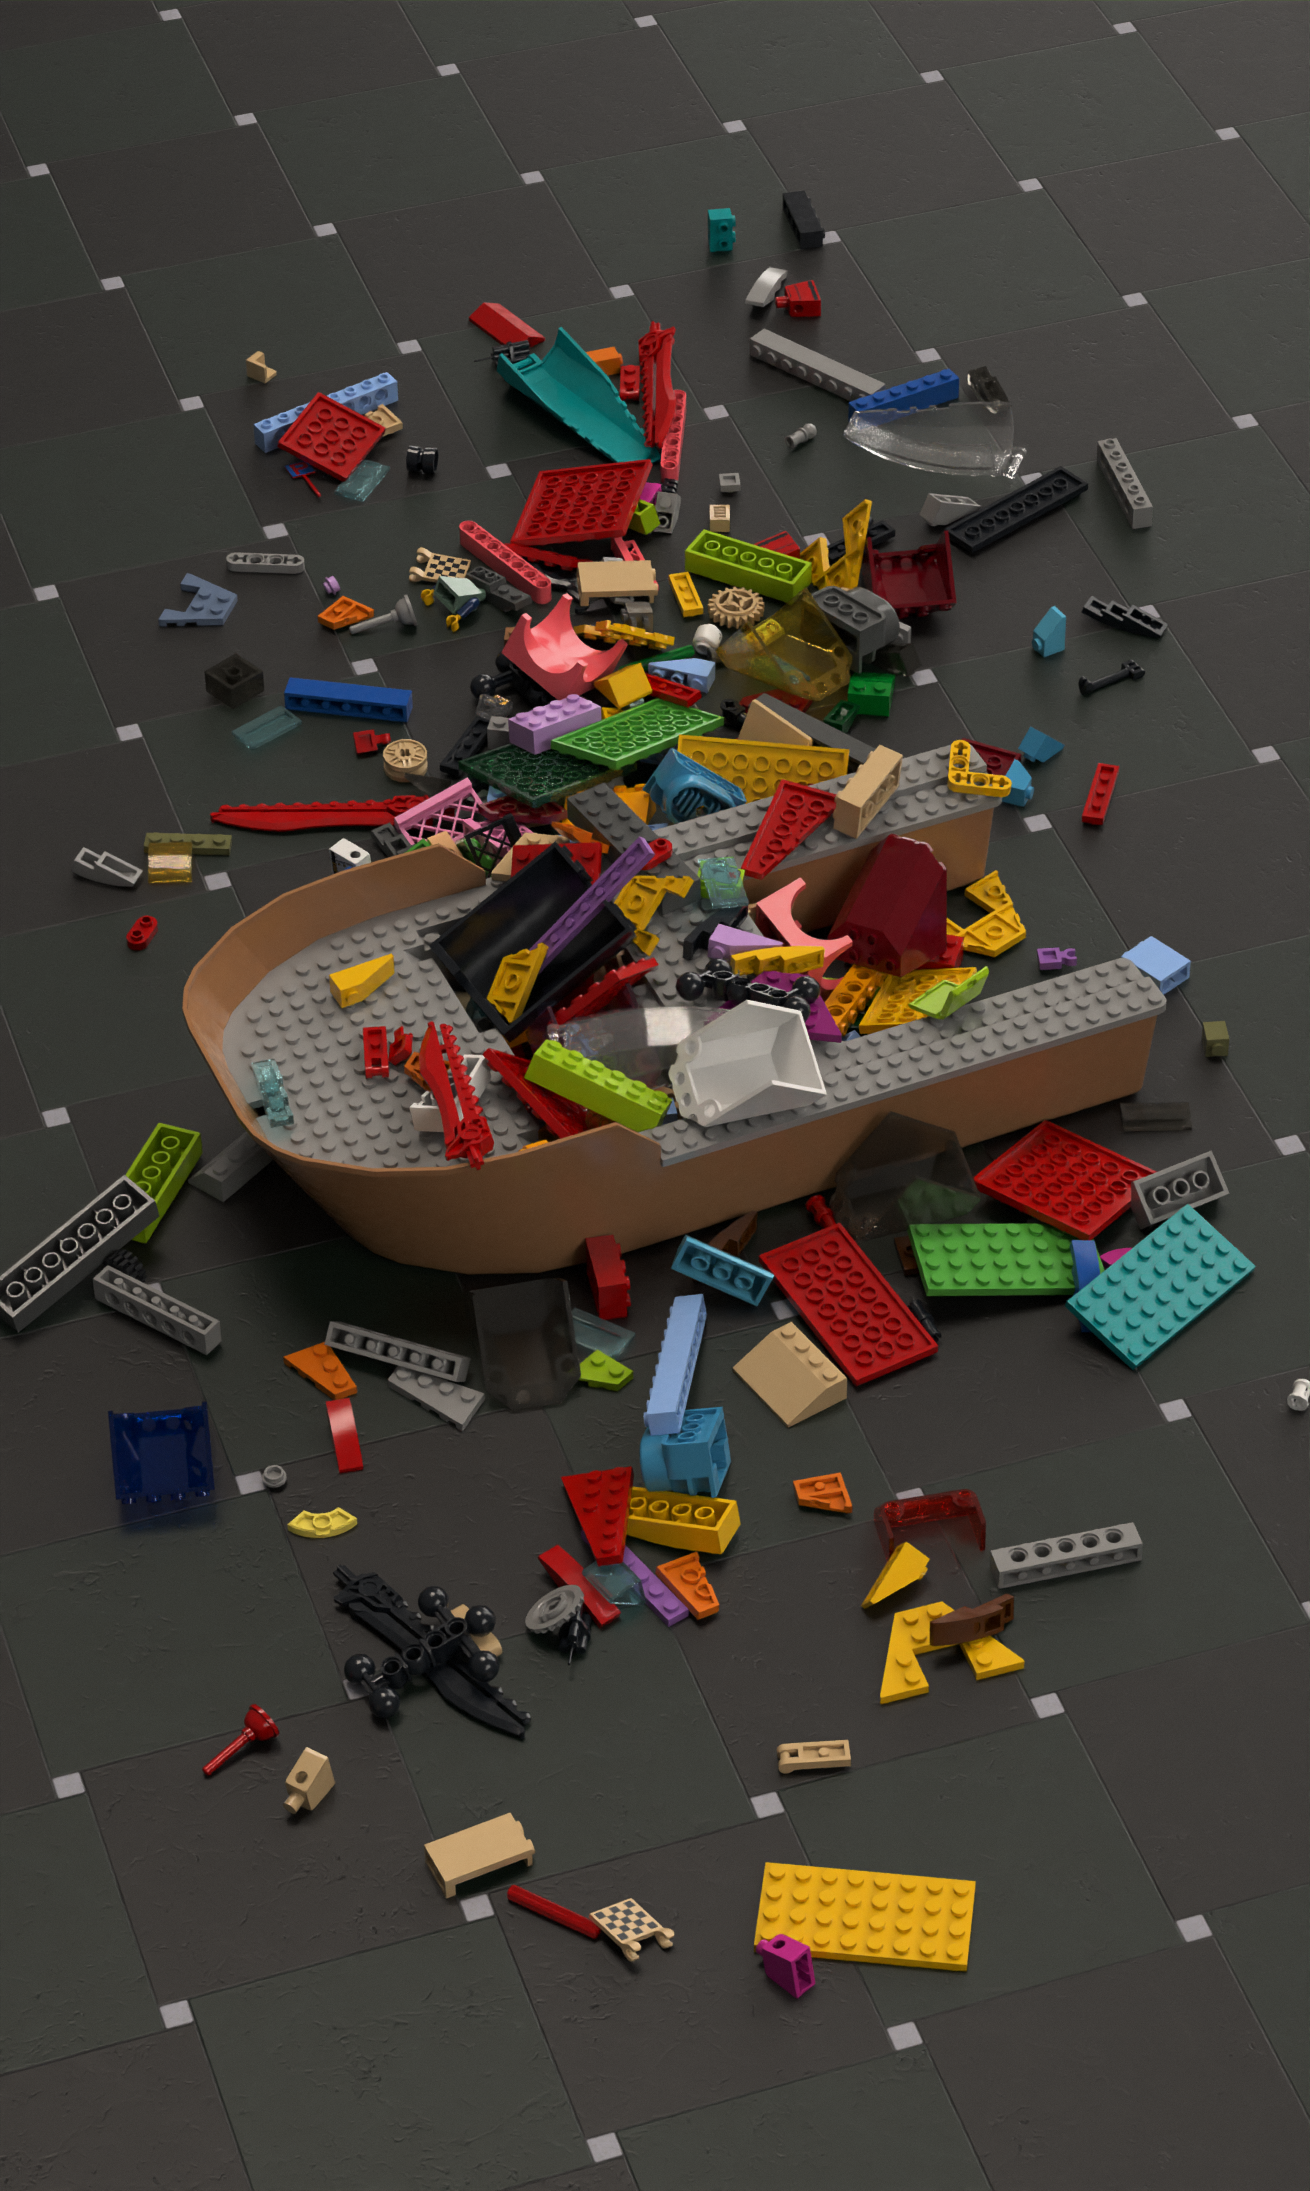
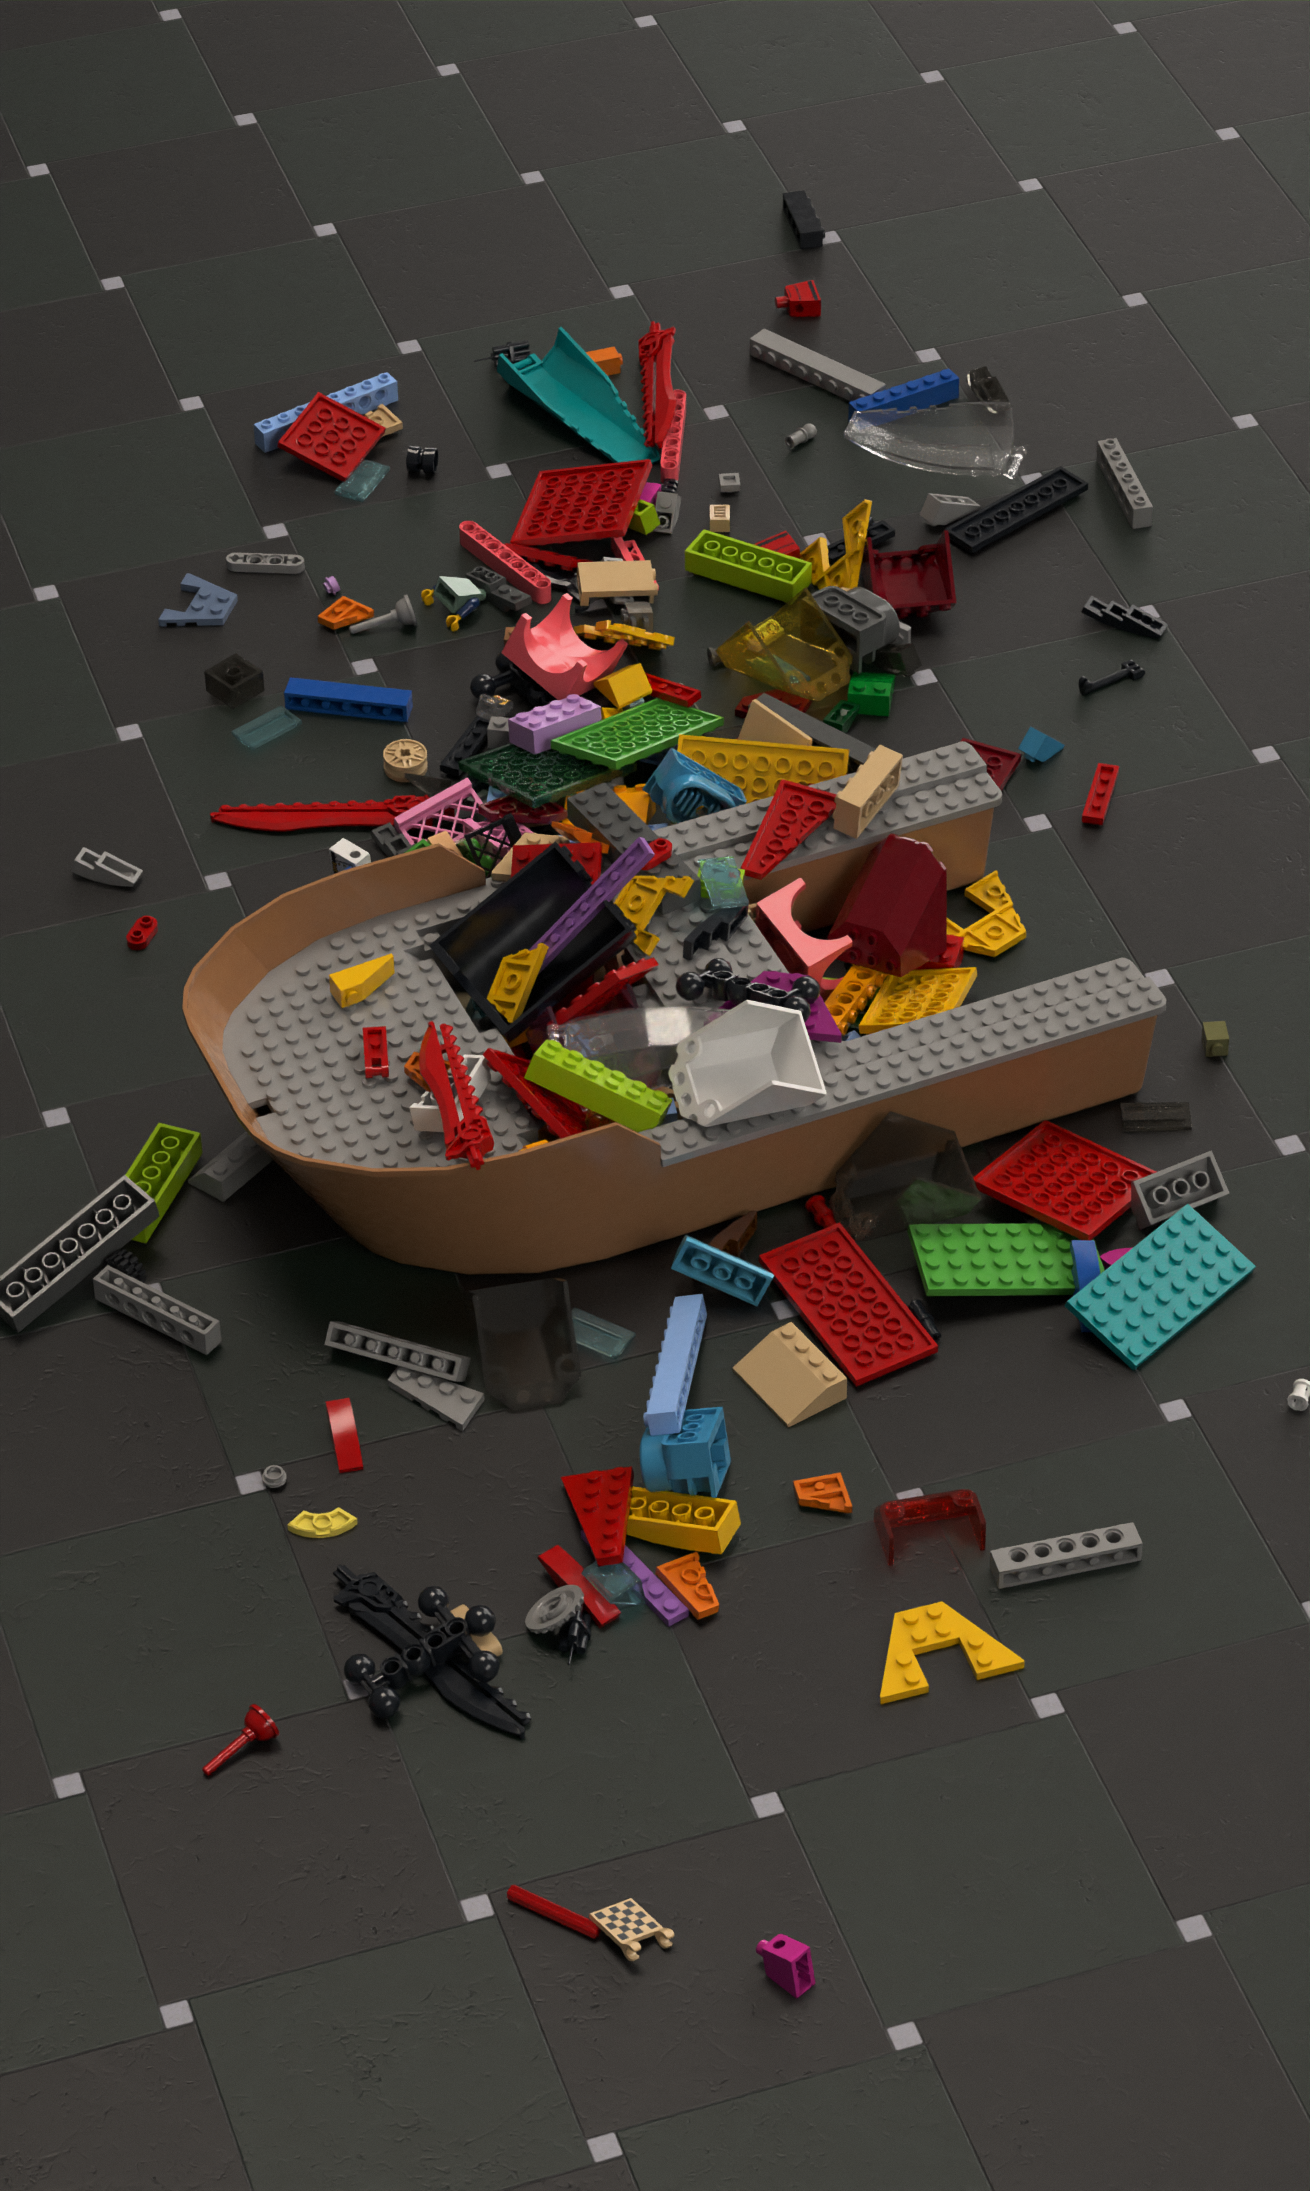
(161, 1454): clear blue windscreen -> none
(170, 862): clear yellow slope -> none
(201, 843): olive plate -> none
(257, 369): tan panel -> none
(272, 1093): clear light blue slope -> none
(302, 469): piece -> none
(308, 1781): tan torso -> none
(324, 1369): orange wing -> none
(367, 741): red plate -> none
(401, 1048): red plate -> none
(438, 566): tan flag -> none
(477, 1852): tan panel -> none
(503, 325): red slope -> none
(604, 1372): lime wing -> none
(607, 1277): red brick -> none
(630, 382): red plate -> none
(676, 654): green axle -> none
(685, 594): yellow plate -> none
(691, 672): light blue slope -> none
(705, 637): white head -> none
(721, 229): teal brick -> none
(731, 941): lavender slope -> none
(734, 713): black connector -> none
(735, 607): tan gear -> none
(766, 286): light grey slope -> none
(780, 959): yellow slope -> none
(813, 1755): tan plate -> none
(868, 1915): yellow plate -> none
(901, 1569): yellow slope -> none
(906, 1255): reddish brown plate -> none
(948, 997): lime piece -> none
(964, 776): yellow beam -> none
(972, 1624): reddish brown slope -> none
(1021, 785): dark azure slope -> none
(1050, 633): medium azure slope -> none
(1053, 959): medium lavender plate -> none
(1159, 963): light blue brick -> none

